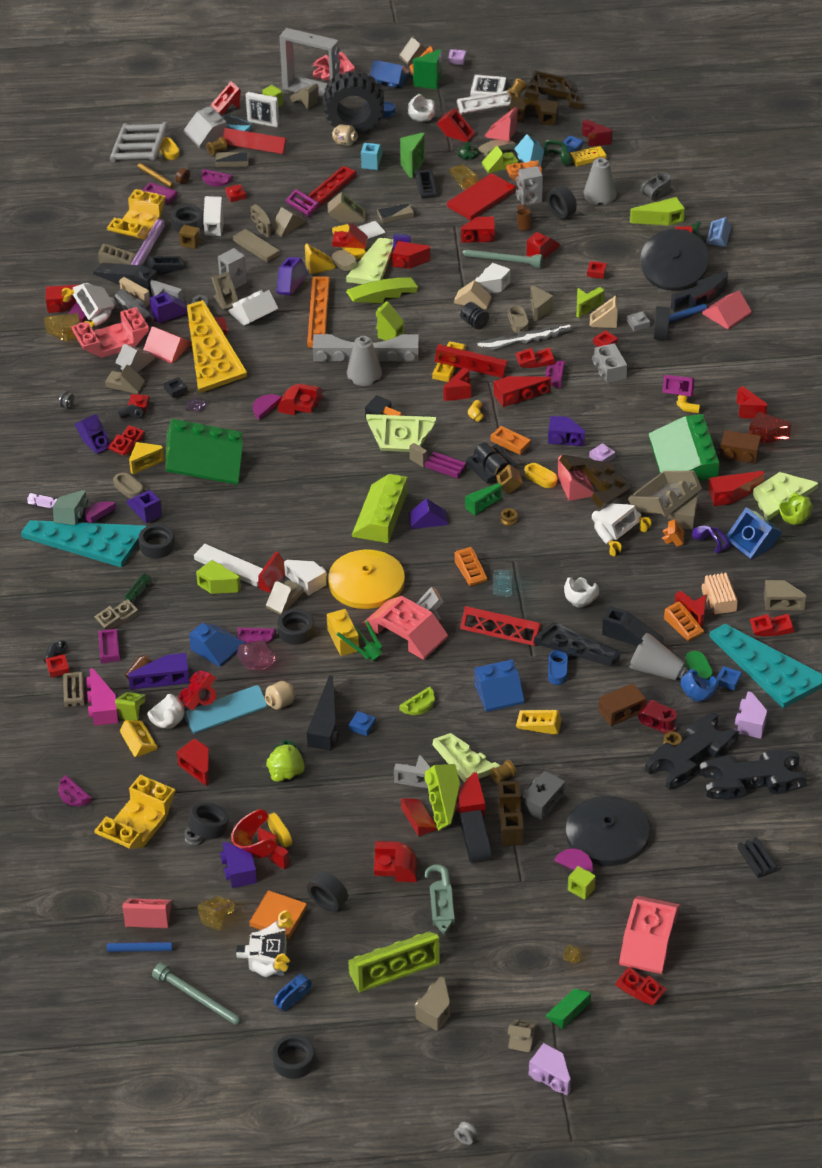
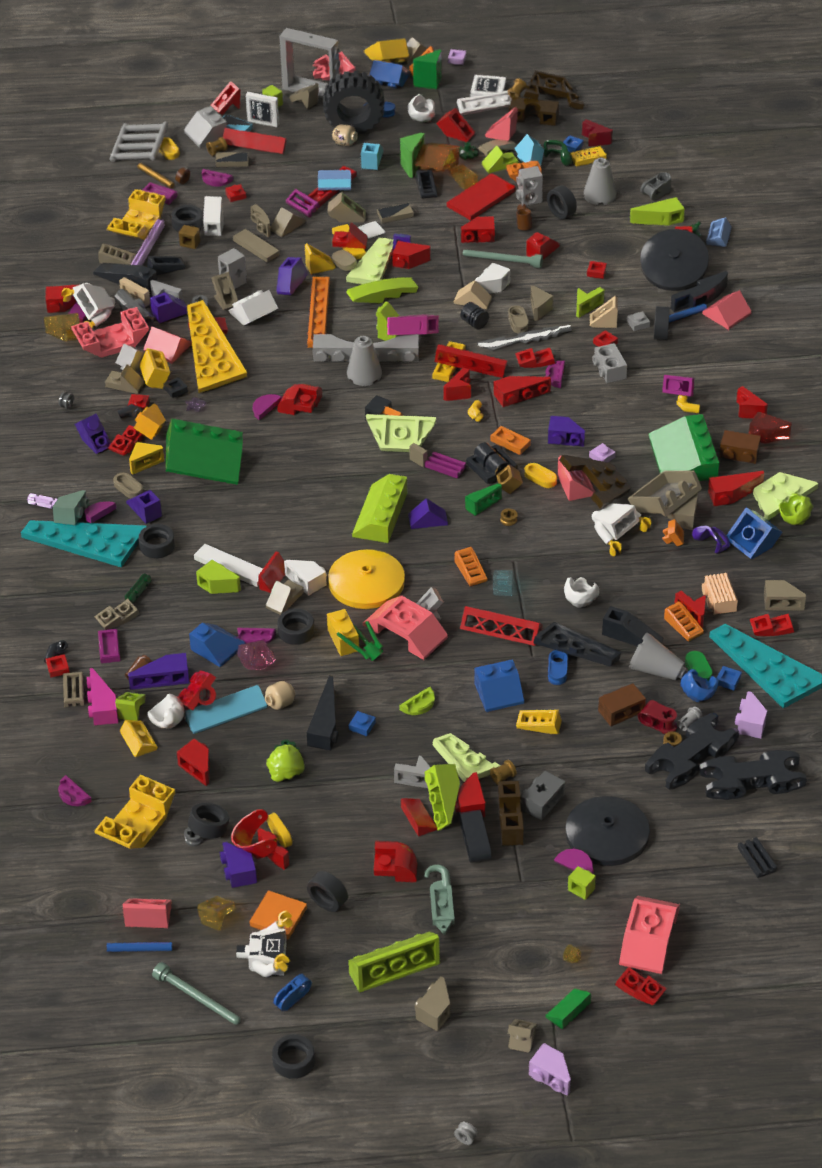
(150, 421): none -> light orange slope
(154, 368): none -> yellow brick
(334, 180): none -> slope
(388, 51): none -> yellow slope
(413, 325): none -> dark pink slope
(438, 156): none -> clear orange slope
(690, 717): none -> light grey pin

